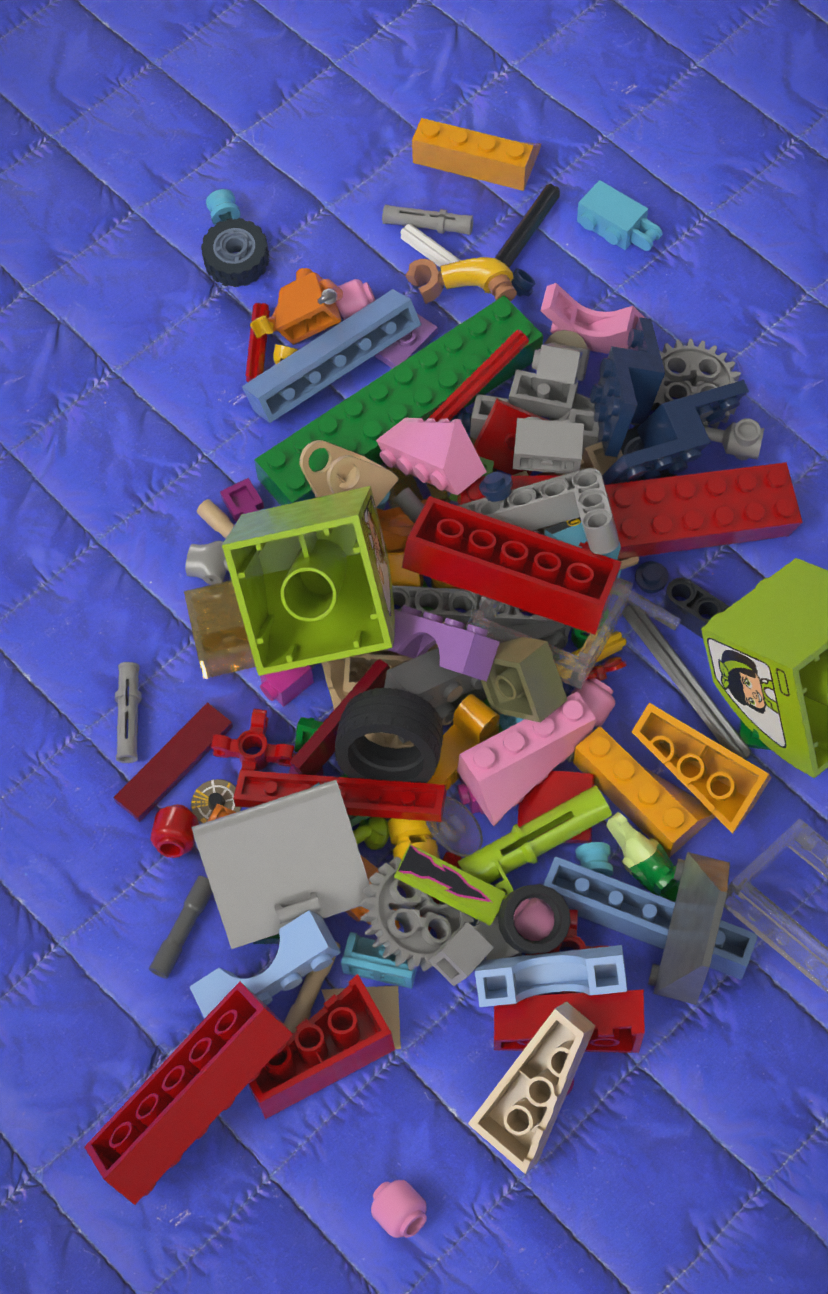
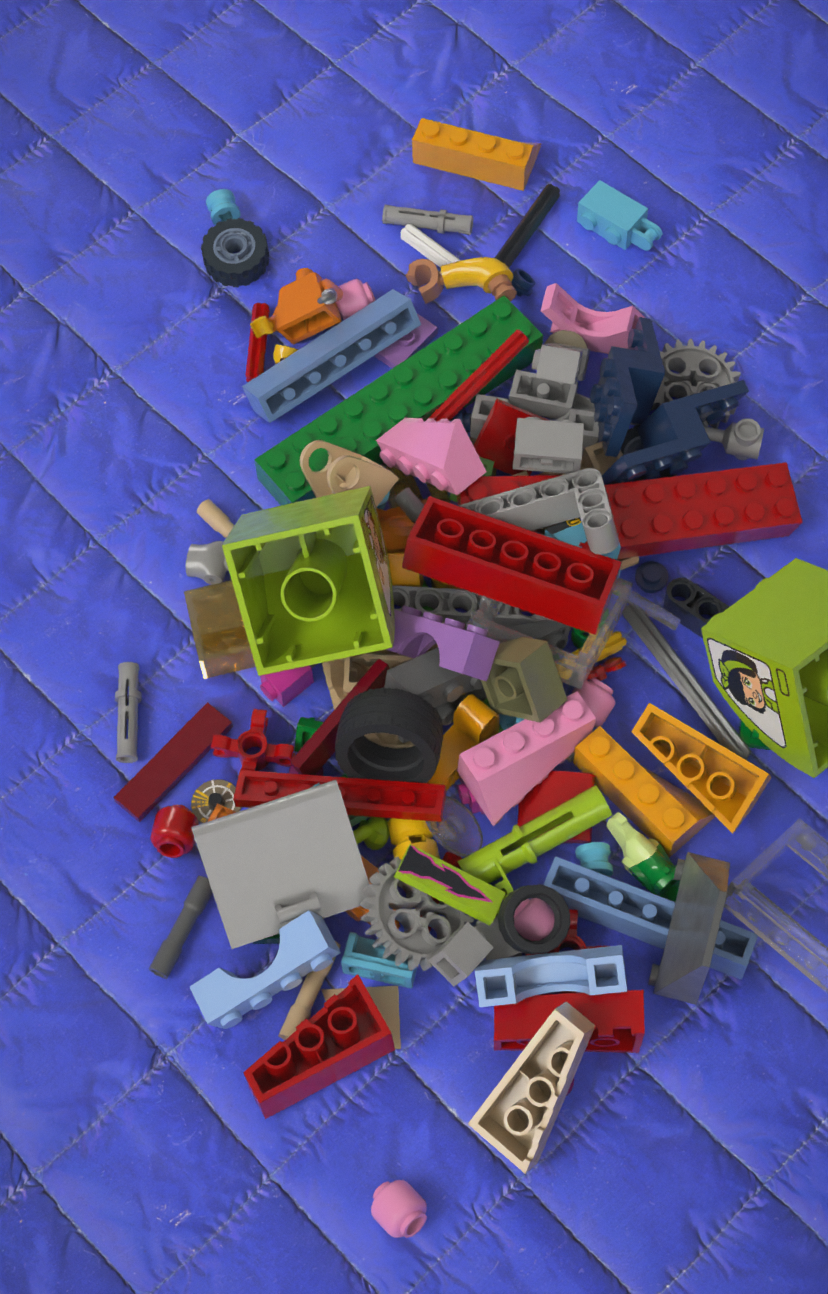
(187, 1093): red brick -> none
(241, 499): magenta plate -> none
(496, 486): dark blue plate -> none

